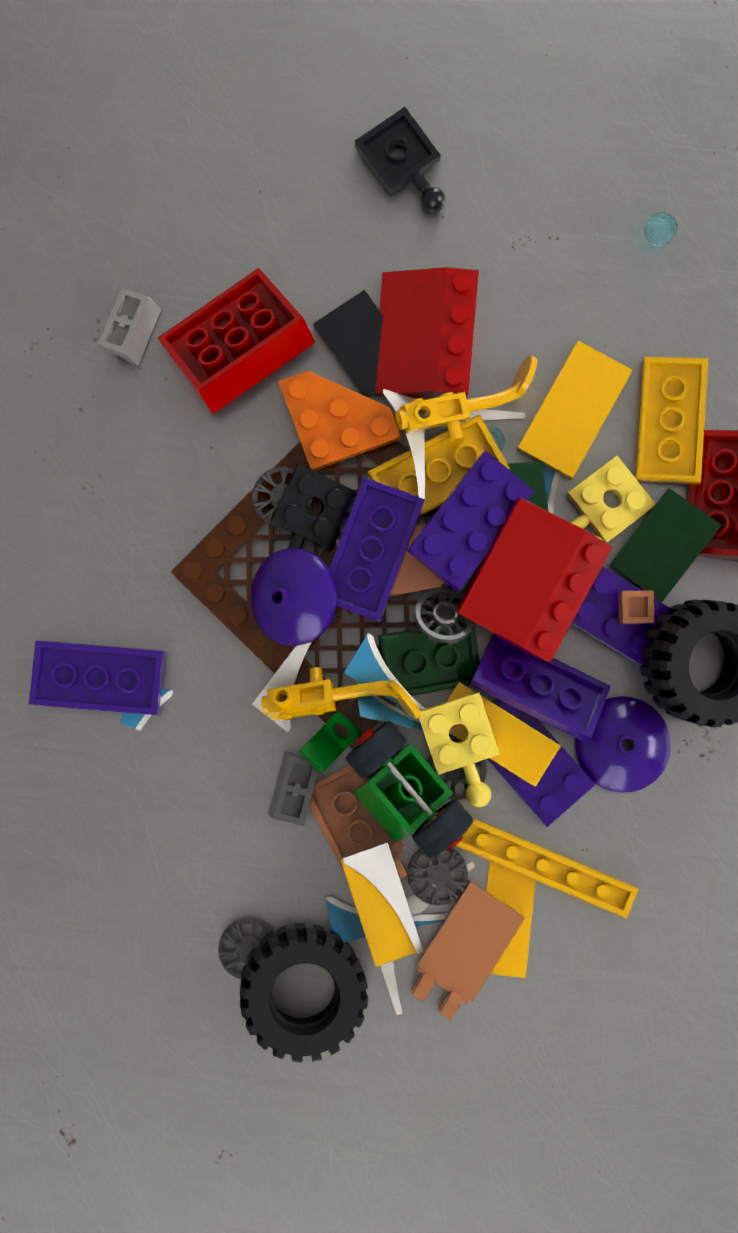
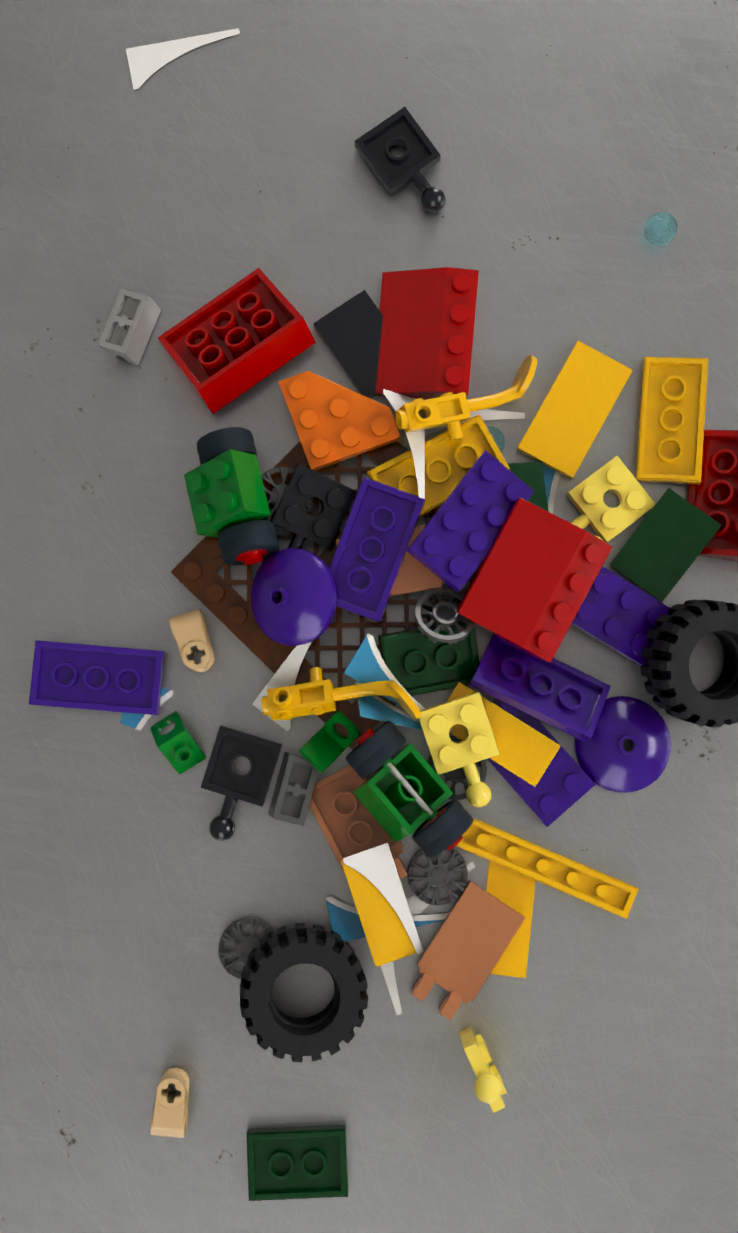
(149, 58): none -> white sticker
(171, 1107): none -> tan piece
(177, 745): none -> green bracket
(192, 634): none -> tan piece
(224, 780): none -> black plate
(231, 497): none -> brick
(297, 1162): none -> dark green tile
(489, 1084): none -> light yellow plate
(636, 607): nougat tile -> none

